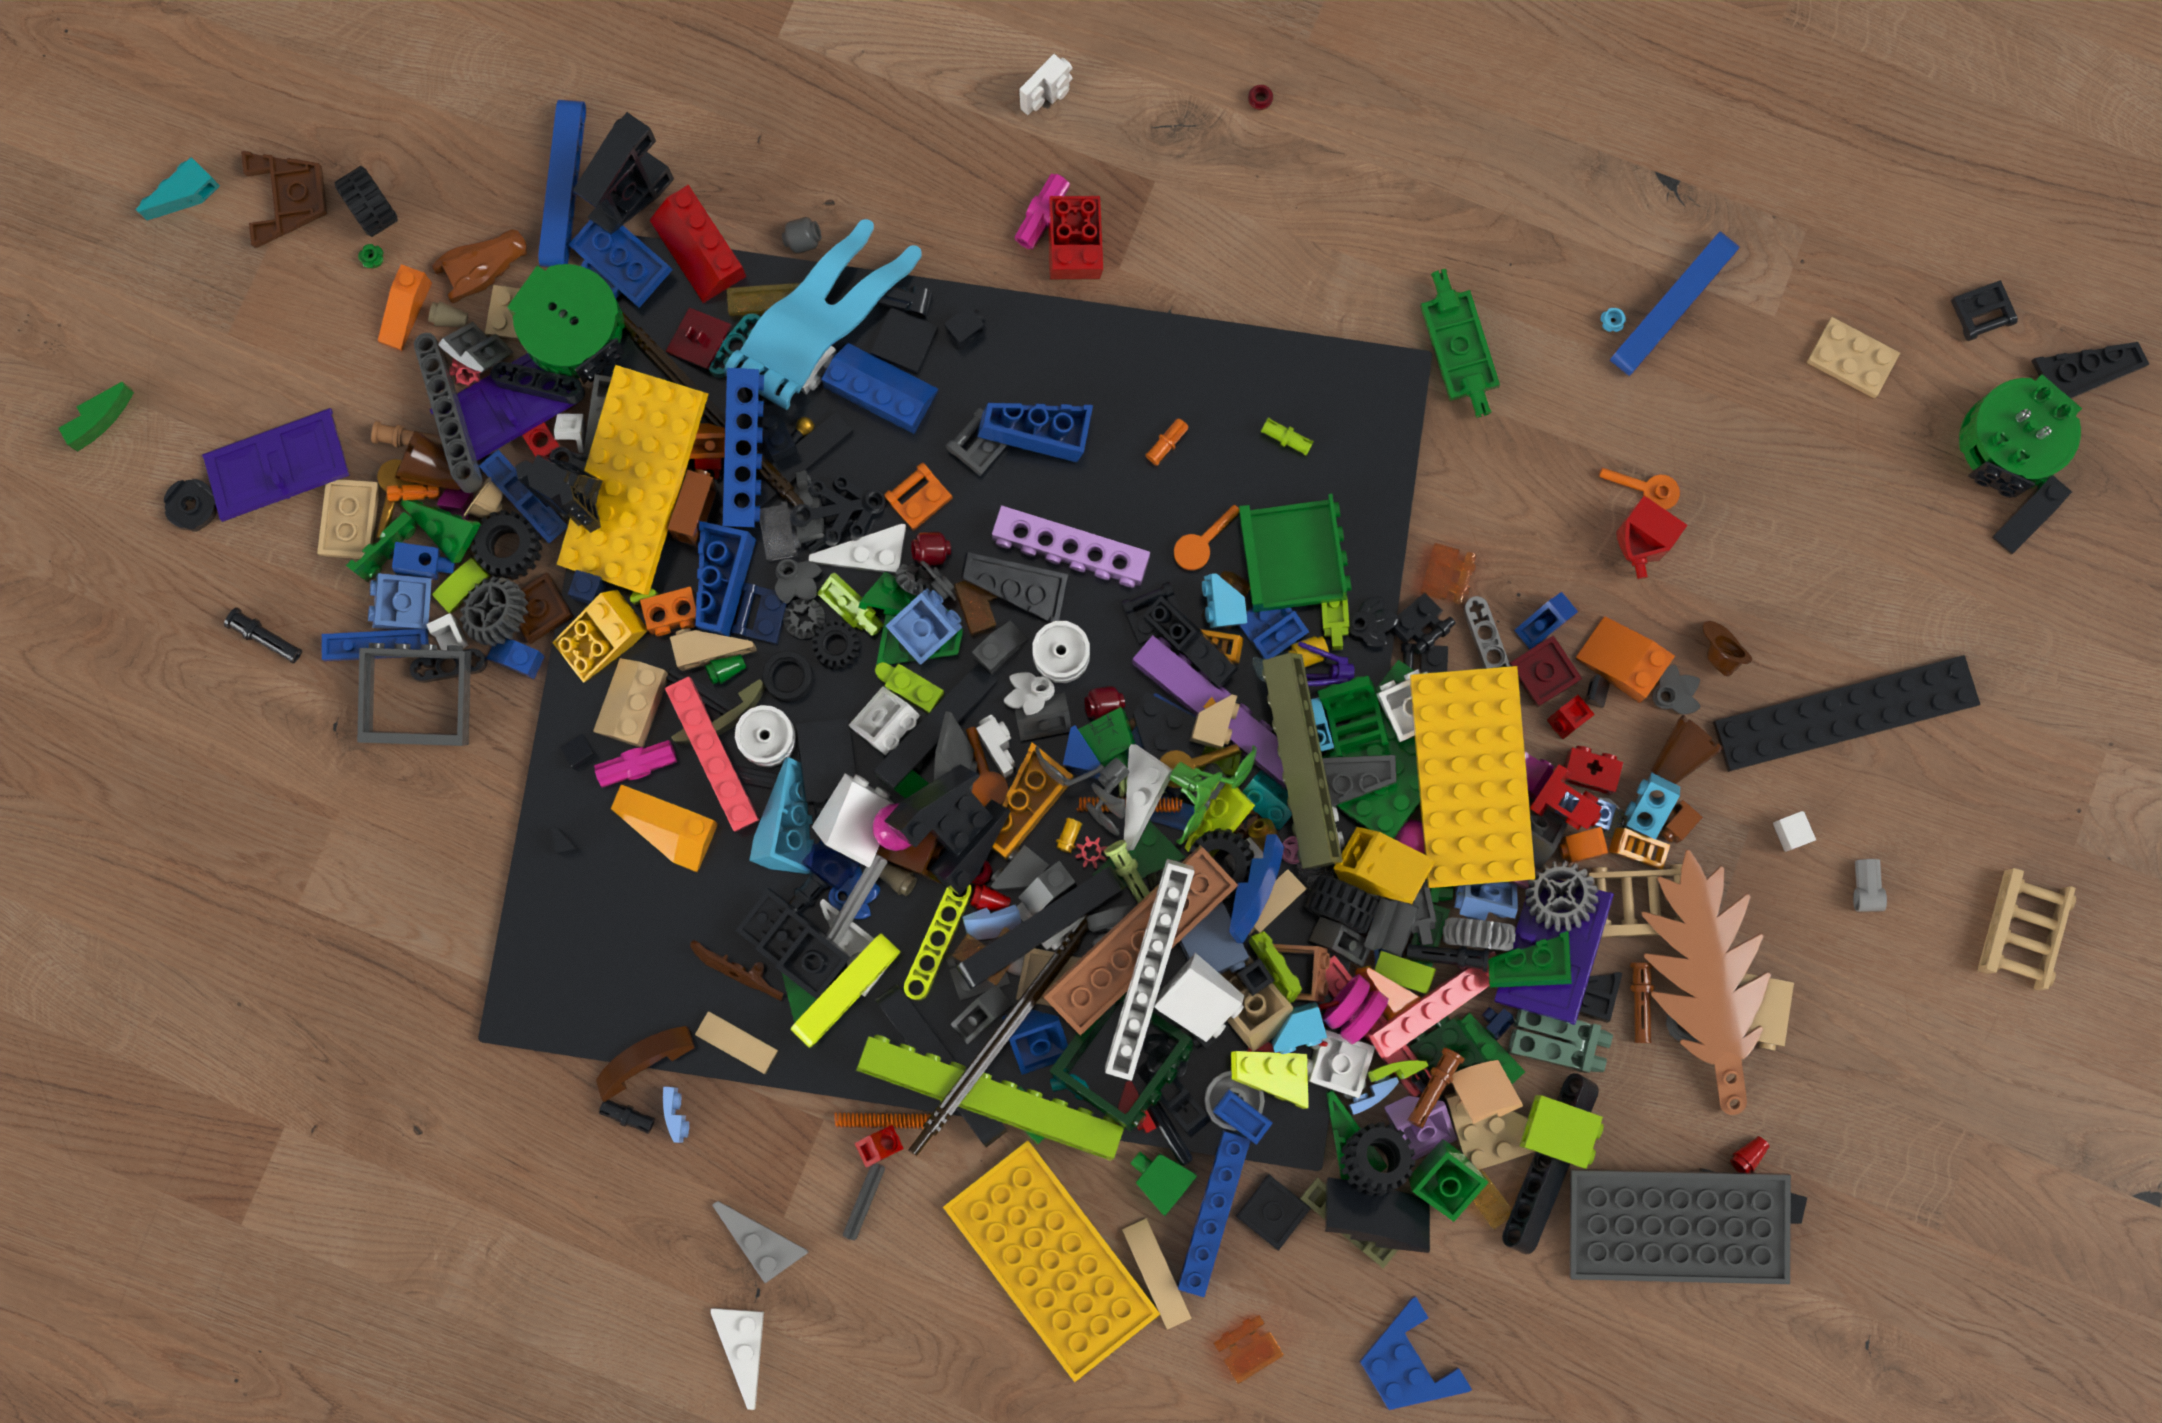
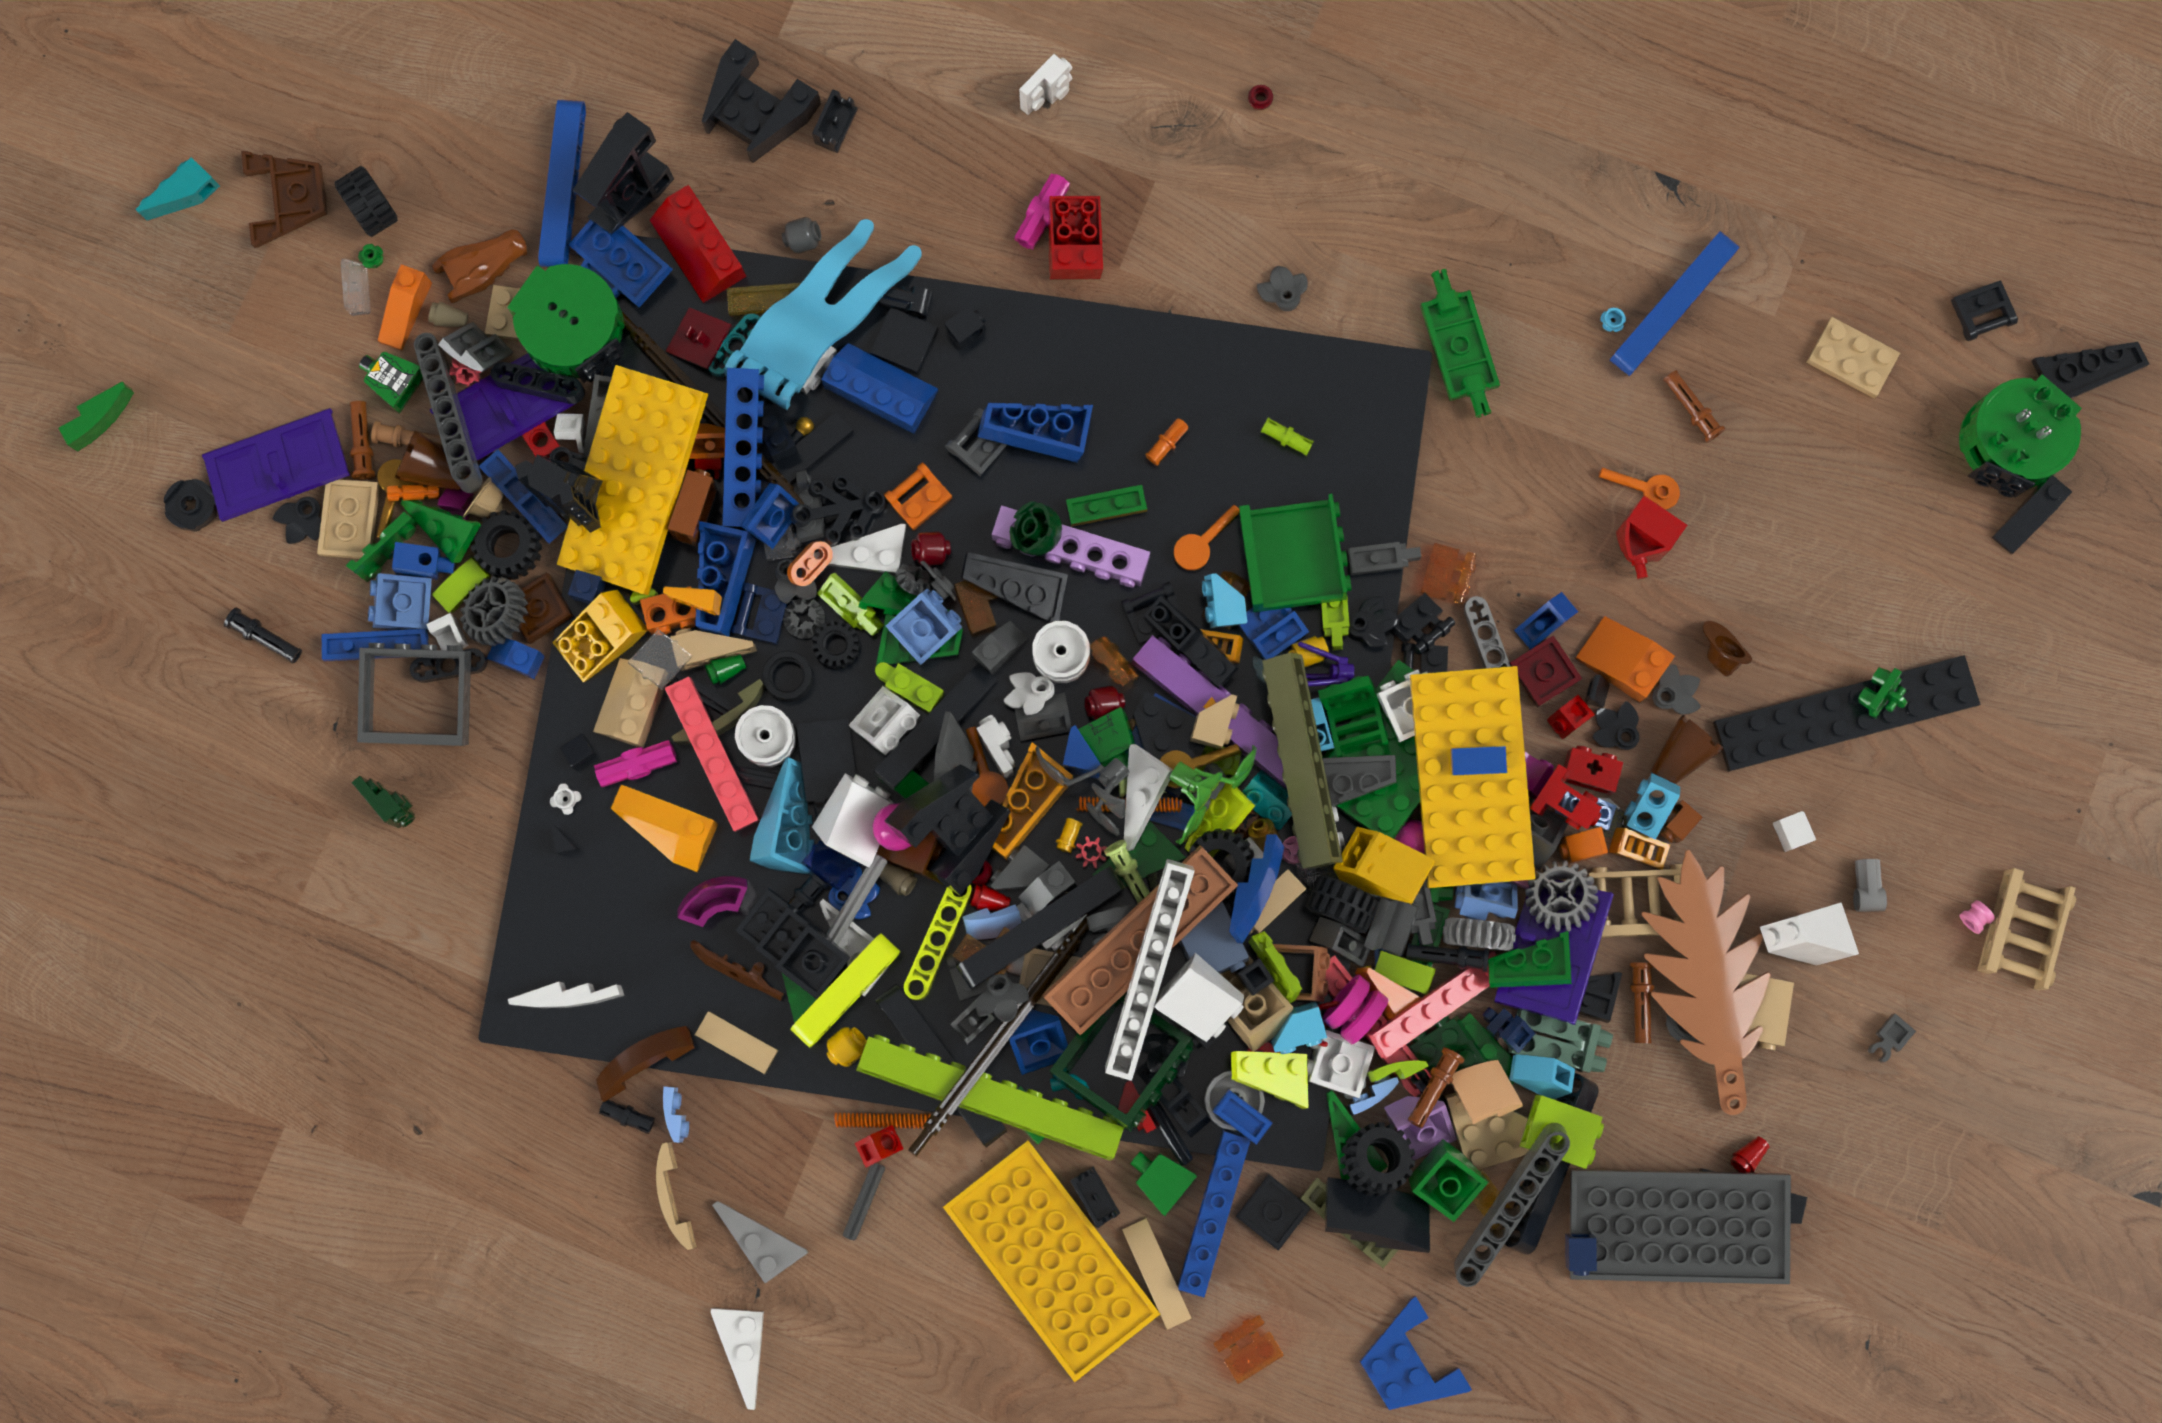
(297, 522): none -> black plate
(355, 287): none -> clear slope
(361, 454): none -> dark orange pin
(389, 805): none -> dark green plate
(392, 378): none -> torso
(557, 996): none -> white slope
(564, 791): none -> white plate
(660, 659): none -> clear piece
(666, 1162): none -> tan slope
(701, 599): none -> light orange slope
(712, 897): none -> magenta brick
(752, 111): none -> black wedge
(770, 515): none -> blue slope
(809, 564): none -> orange plate
(834, 122): none -> black hinge
(846, 1046): none -> yellow head
(1001, 1001): none -> dark grey plate
(1036, 529): none -> dark green cylinder
(1095, 1197): none -> black hinge
(1106, 505): none -> green plate
(1108, 654): none -> clear orange plate
(1281, 285): none -> dark grey plate
(1381, 557): none -> dark grey hinge
(1478, 760): none -> blue tile
(1511, 1216): none -> dark grey beam
(1516, 1034): none -> dark blue tile
(1542, 1075): none -> medium azure slope
(1580, 1253): none -> dark blue brick
(1614, 723): none -> black plate
(1700, 415): none -> dark orange pin
(1812, 936): none -> white slope
(1888, 682): none -> green hips
(1893, 1035): none -> dark grey plate
(1977, 917): none -> bright pink wheel

